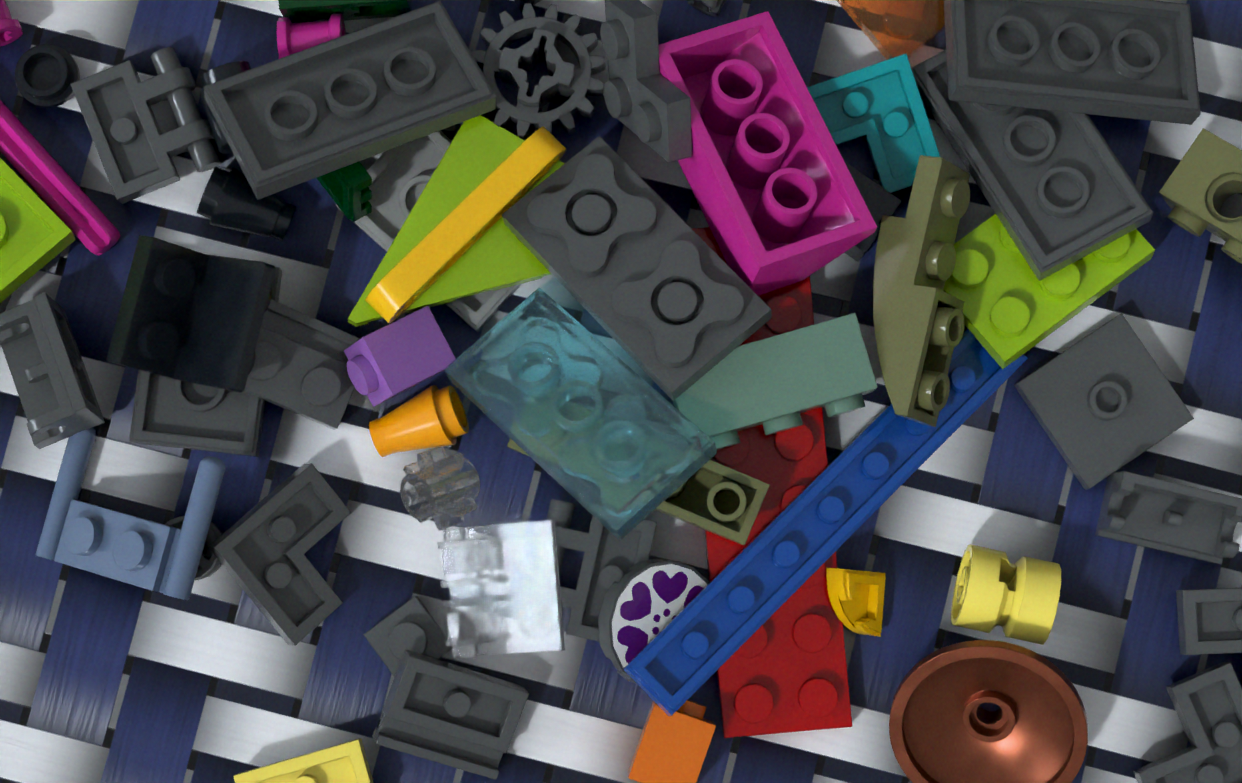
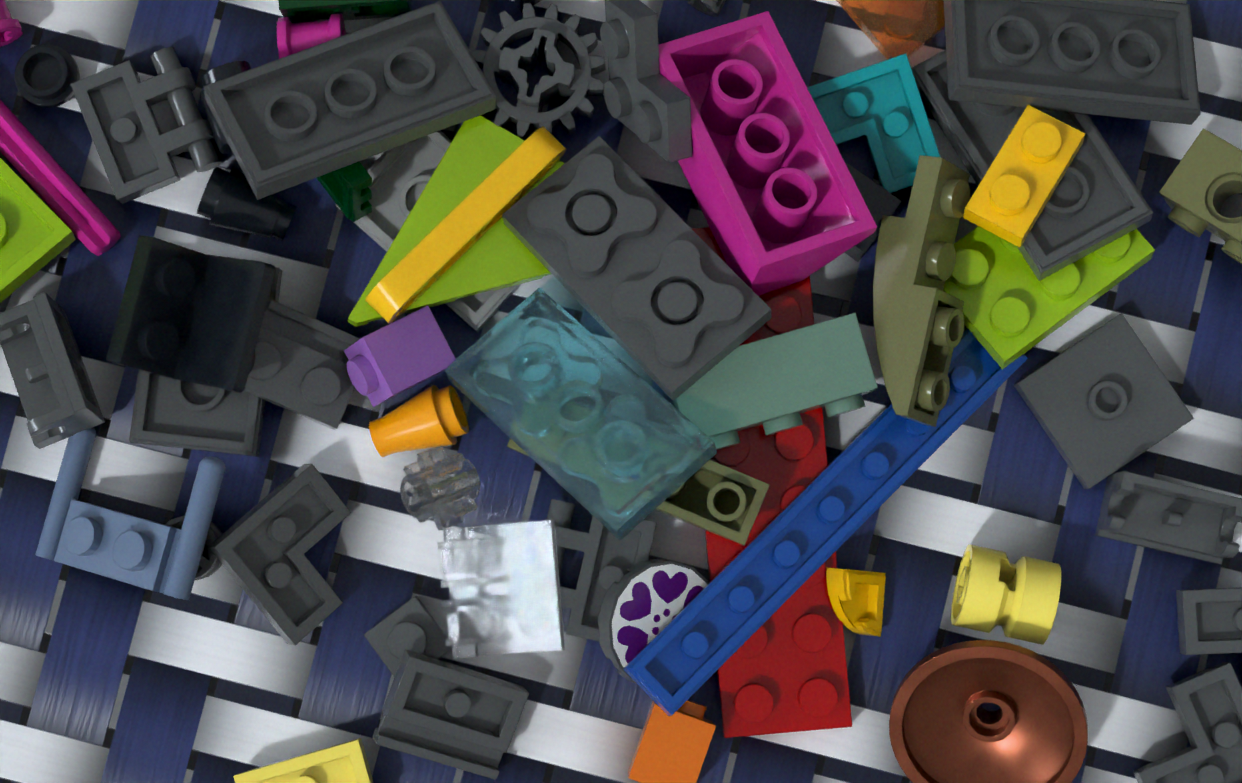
(1023, 175): none -> yellow plate

